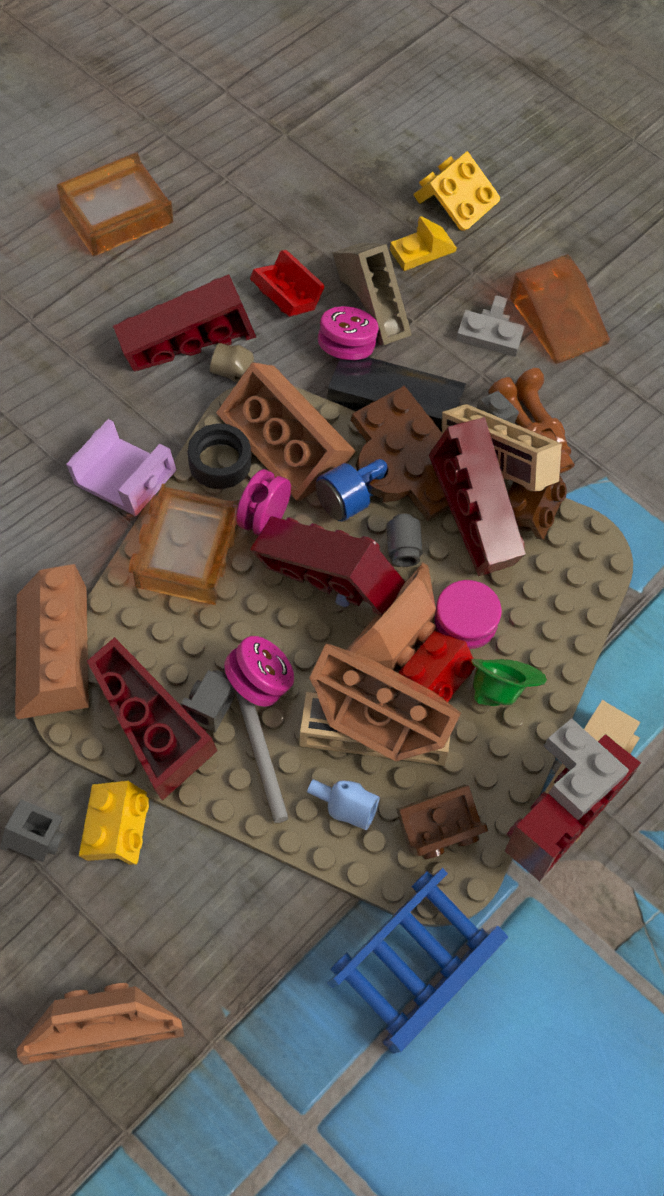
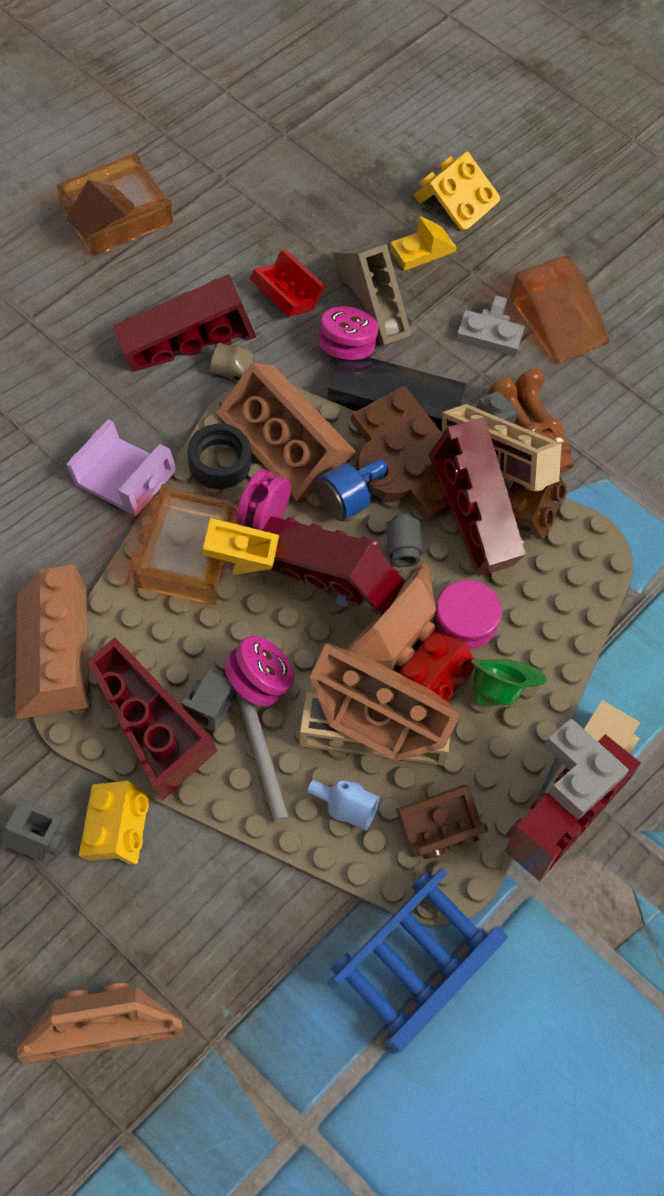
(98, 207): none -> reddish brown slope
(244, 546): none -> yellow slope

